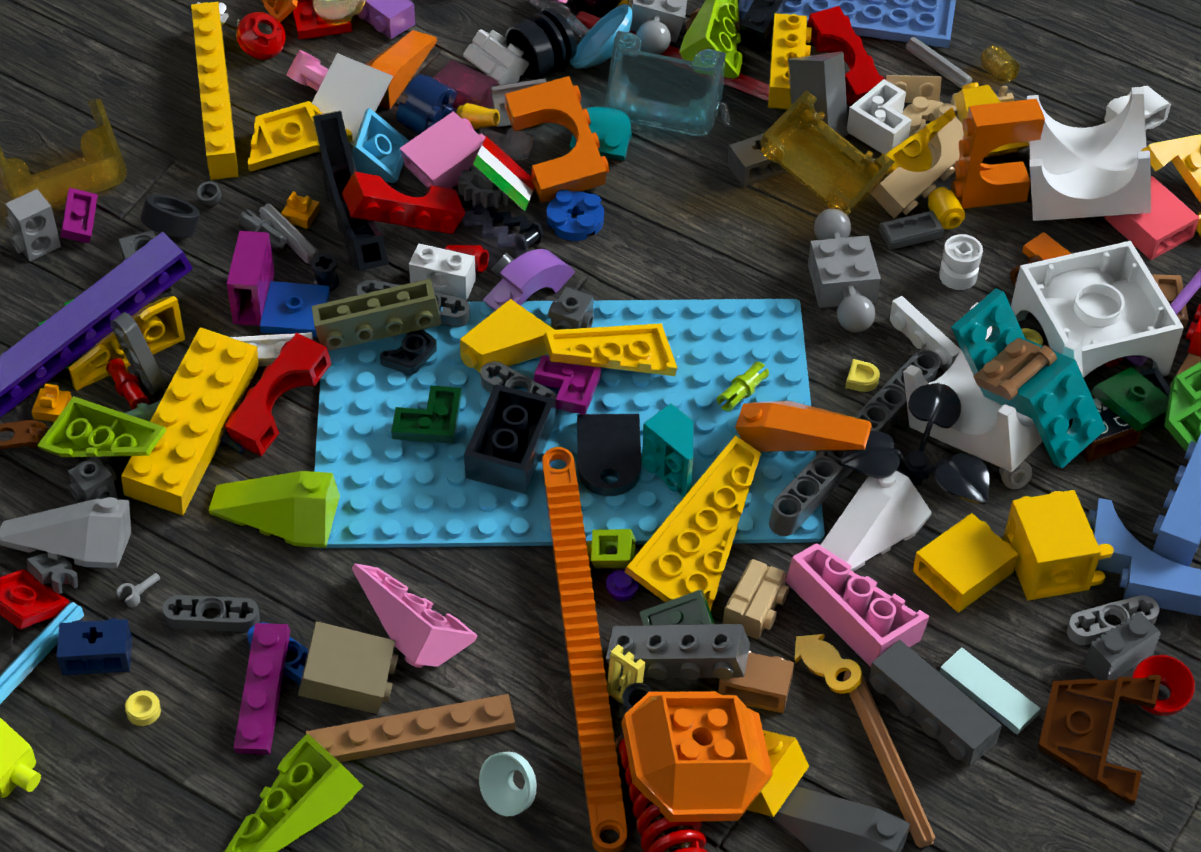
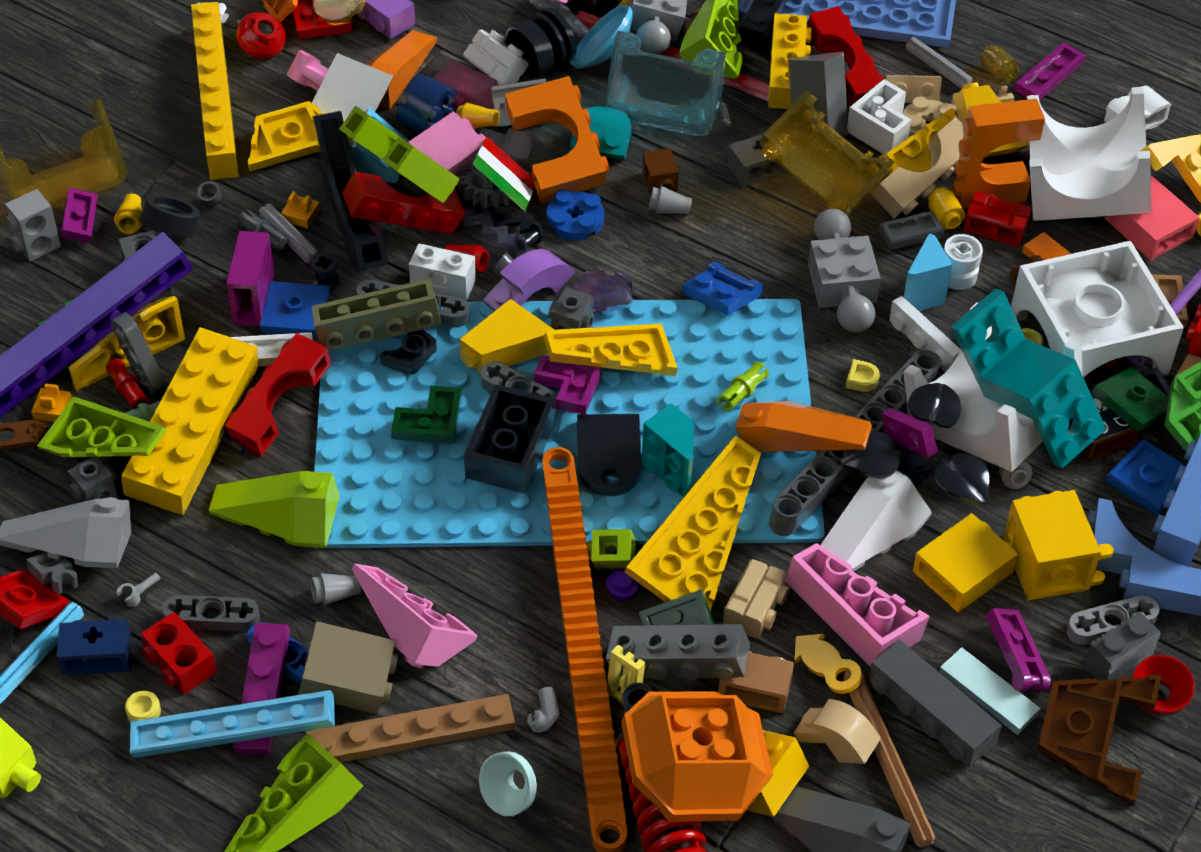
(128, 215): none -> yellow cone
(183, 650): none -> red brick
(232, 724): none -> medium azure tile
(332, 588): none -> light grey cone
(399, 154): none -> lime arch
(547, 714): none -> light grey arm
(606, 289): none -> clear purple plate
(660, 170): none -> reddish brown brick
(669, 202): none -> light grey cone
(719, 295): none -> blue plate
(842, 729): none -> tan brick
(909, 432): none -> magenta plate
(928, 276): none -> medium azure slope
(997, 219): none -> red brick
(1014, 367): medium nougat plate -> none
(1019, 650): none -> magenta plate
(1050, 71): none -> magenta plate
(1146, 476): none -> blue plate

